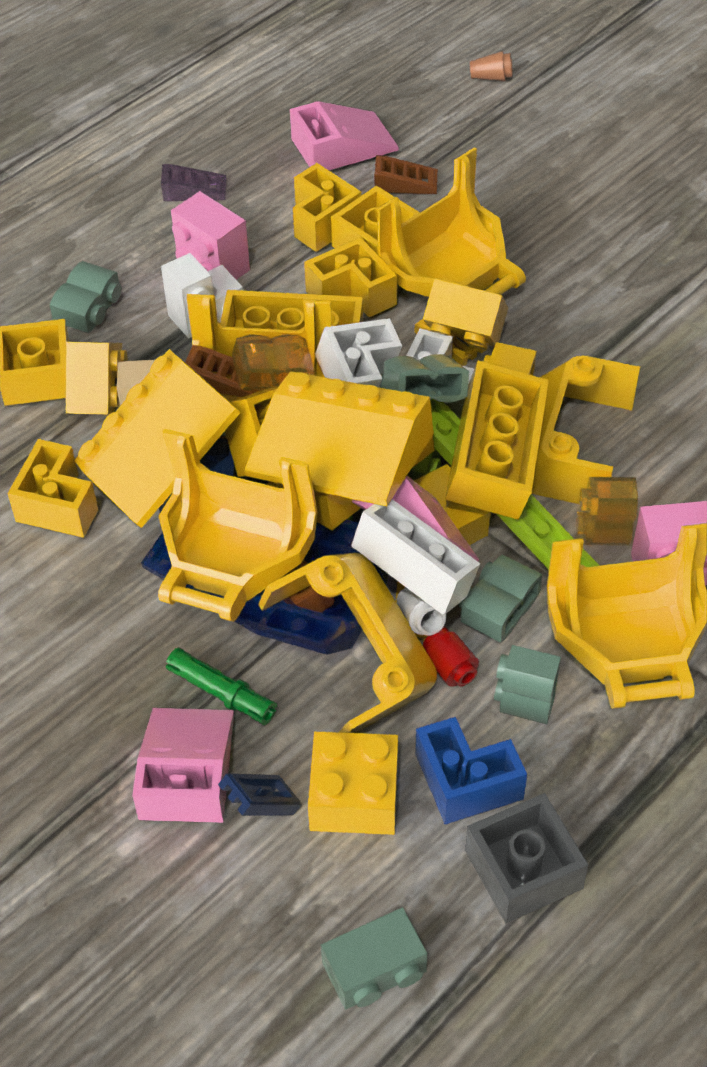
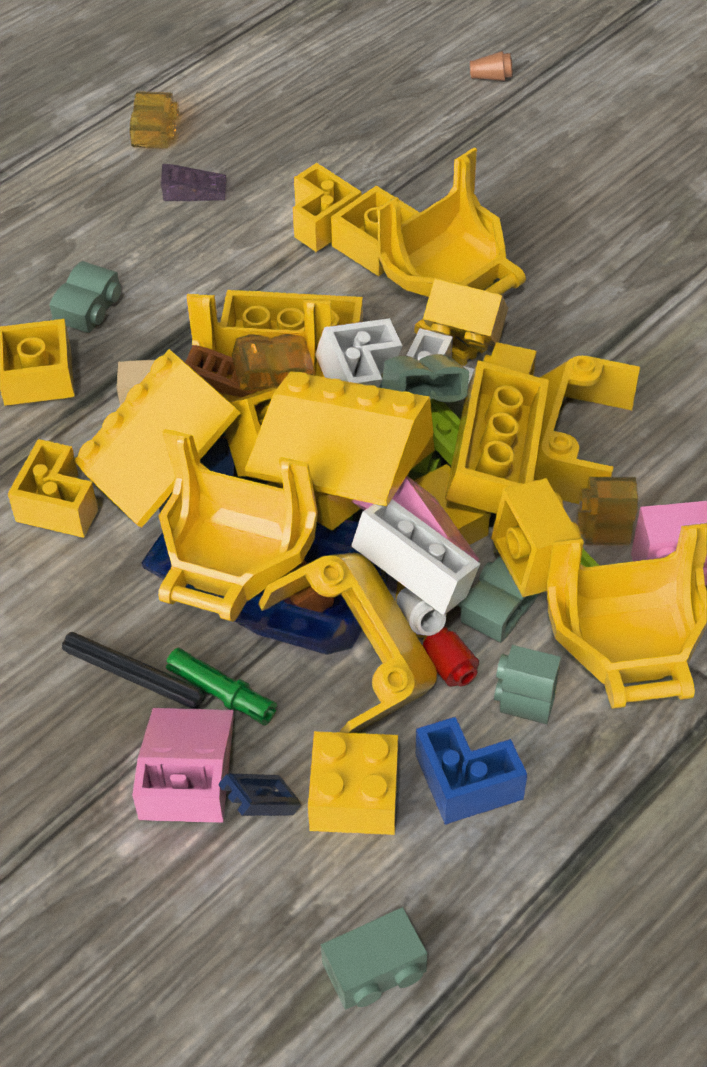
(91, 377): yellow brick -> none
(133, 670): none -> black axle
(153, 119): none -> clear yellow brick
(188, 276): white brick -> none
(211, 234): bright pink brick -> none
(338, 134): bright pink slope -> none
(353, 271): yellow brick -> none
(398, 176): dark orange slope -> none
(524, 530): none -> yellow brick
(525, 857): dark grey brick -> none

